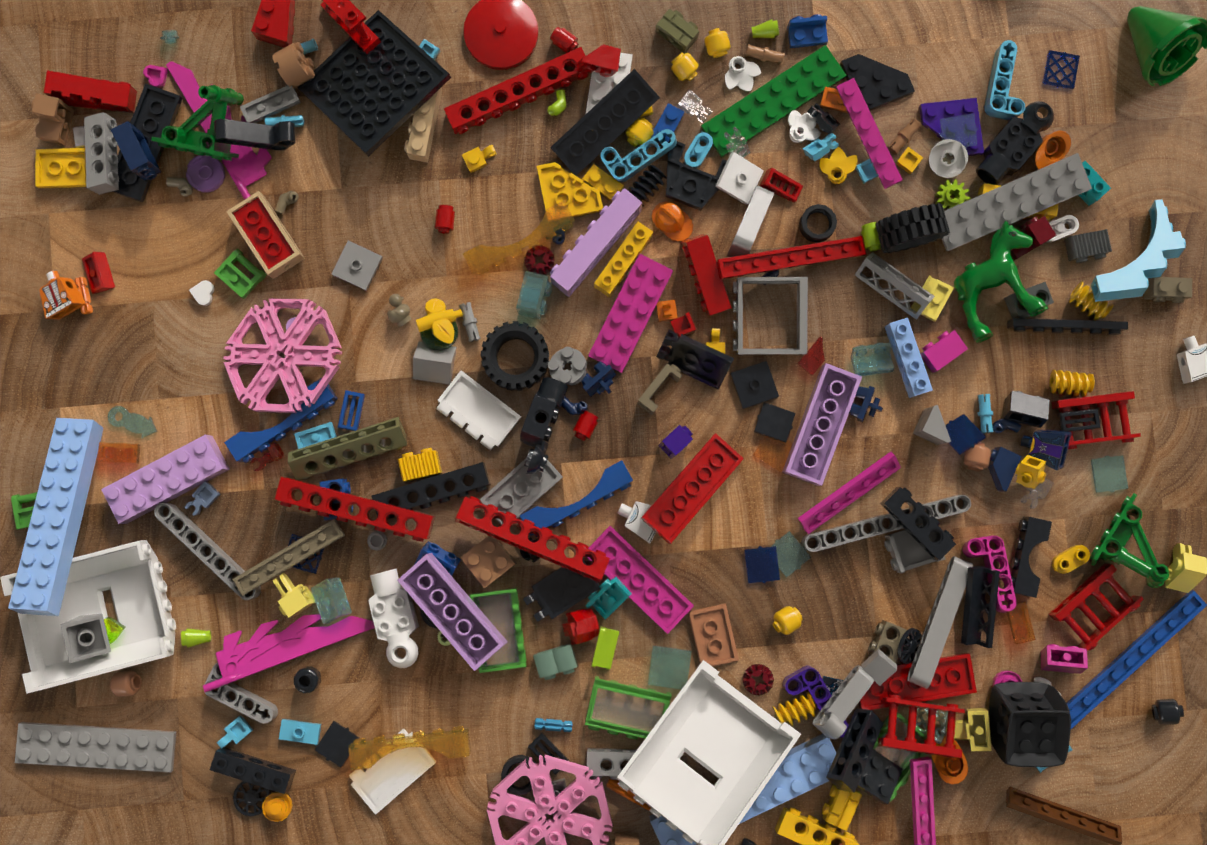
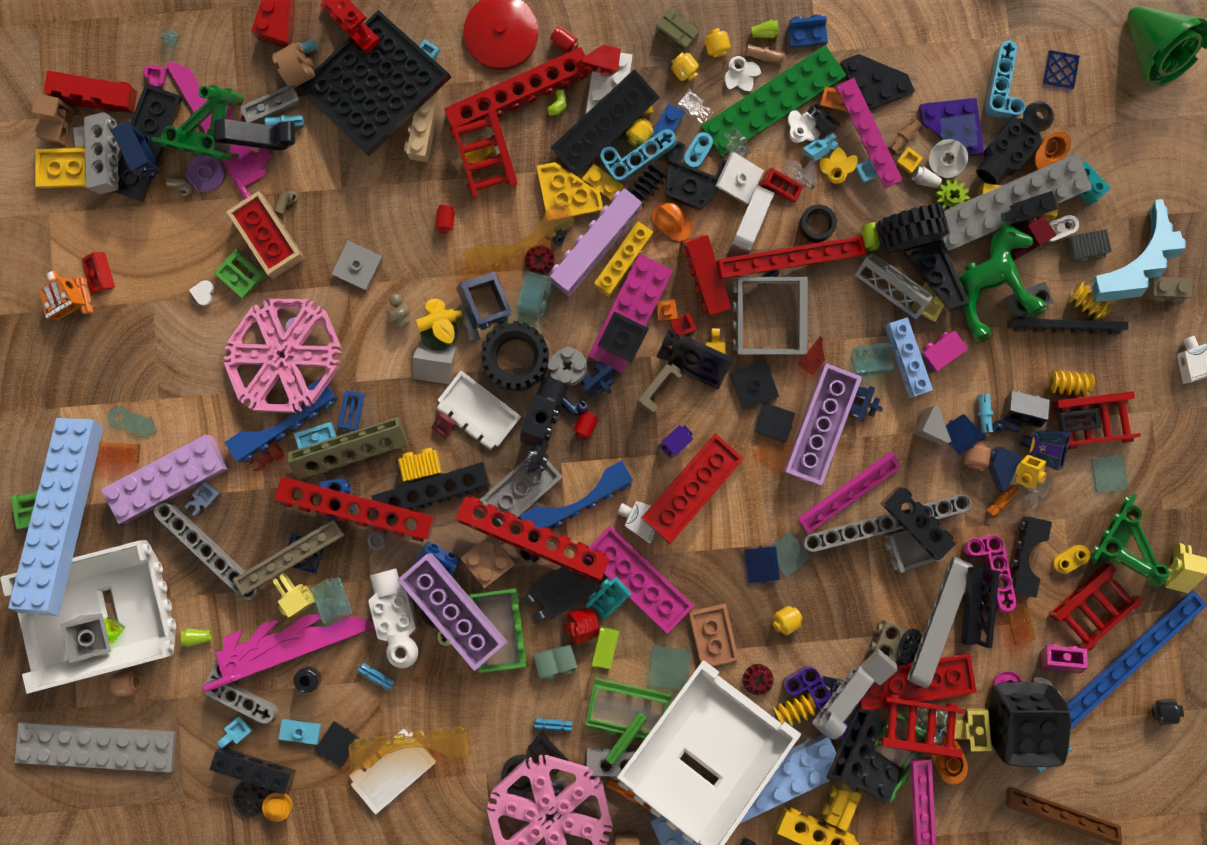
(376, 676): none -> dark azure axle
(443, 425): none -> dark red plate
(478, 282): none -> dark blue window
(496, 140): none -> red fence
(623, 337): none -> black plate
(626, 738): none -> bright green axle
(804, 176): none -> clear slope
(925, 177): none -> white cone
(938, 272): none -> black wing
(1002, 500): none -> orange axle
(1031, 207): none -> black hinge

